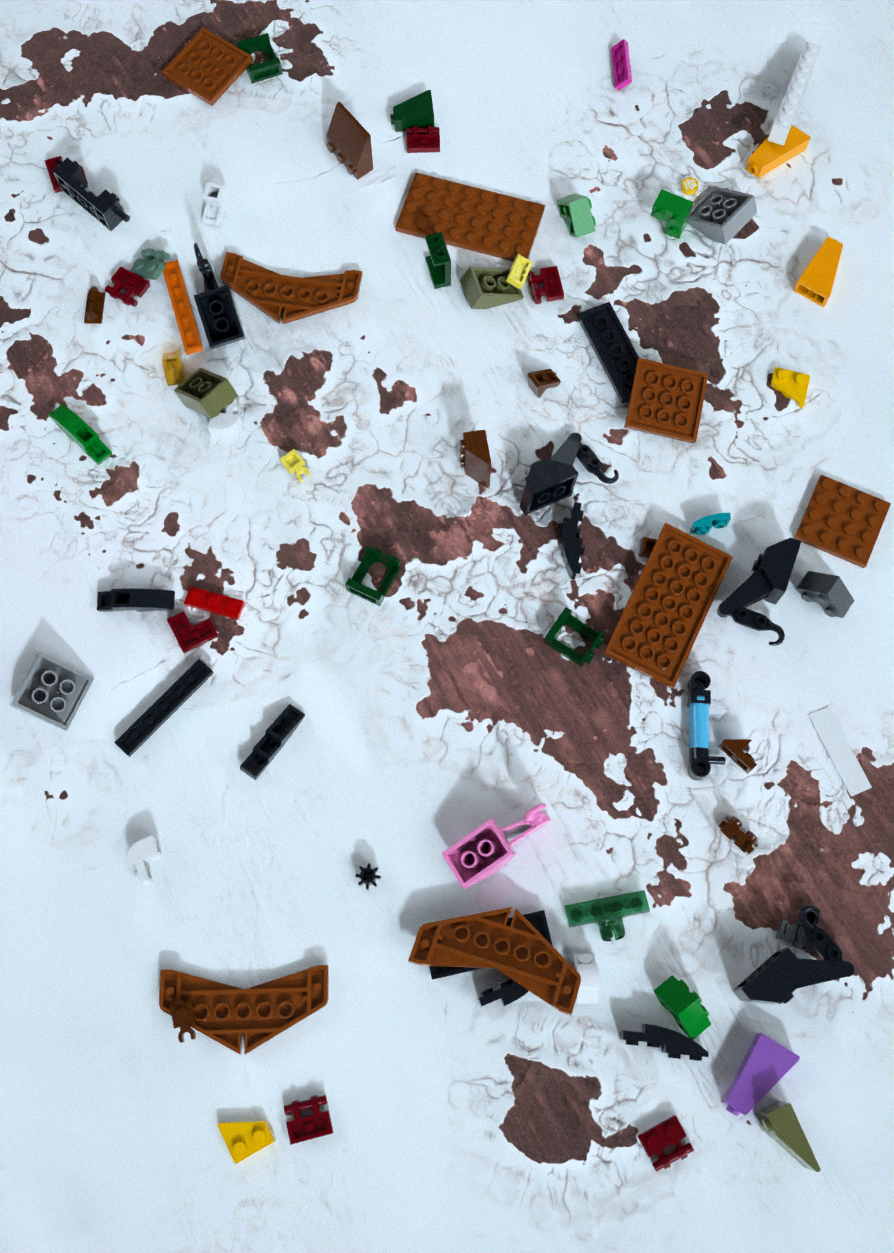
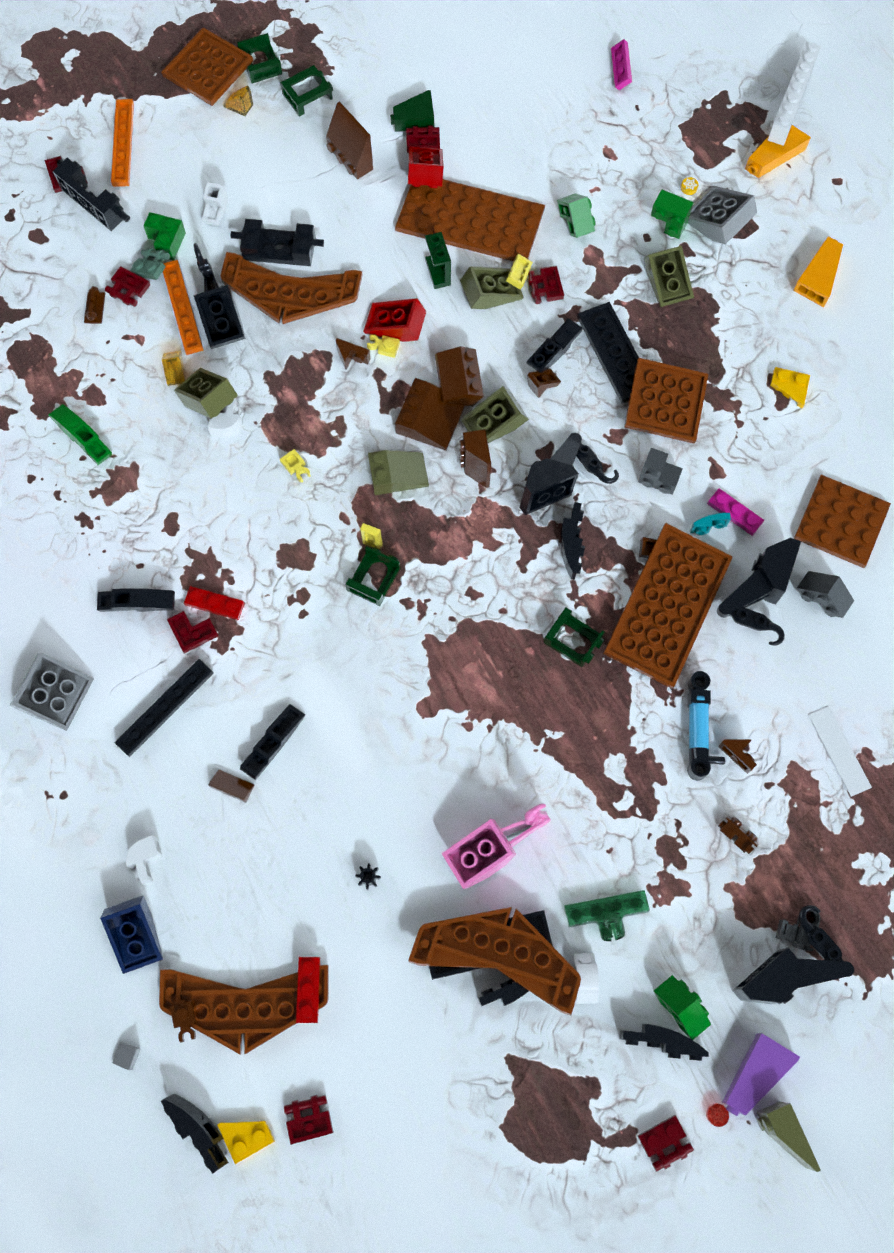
(122, 142): none -> orange plate
(126, 1056): none -> light grey slope
(132, 934): none -> dark blue slope
(166, 232): none -> green brick
(194, 1123): none -> black slope
(231, 785): none -> reddish brown slope
(240, 101): none -> clear yellow slope
(260, 243): none -> black brick
(298, 102): none -> dark green panel
(308, 990): none -> red plate
(349, 351): none -> reddish brown slope
(371, 536): none -> light yellow plate
(386, 346): none -> light yellow plate
(396, 319): none -> red slope
(397, 471): none -> olive slope
(425, 167): none -> red slope
(427, 417): none -> reddish brown slope
(459, 376): none -> reddish brown slope
(496, 415): none -> olive slope
(555, 347): none -> black slope
(659, 473): none -> dark grey brick
(669, 276): none -> olive slope
(717, 1115): none -> clear red tile
(739, 513): none -> dark pink plate

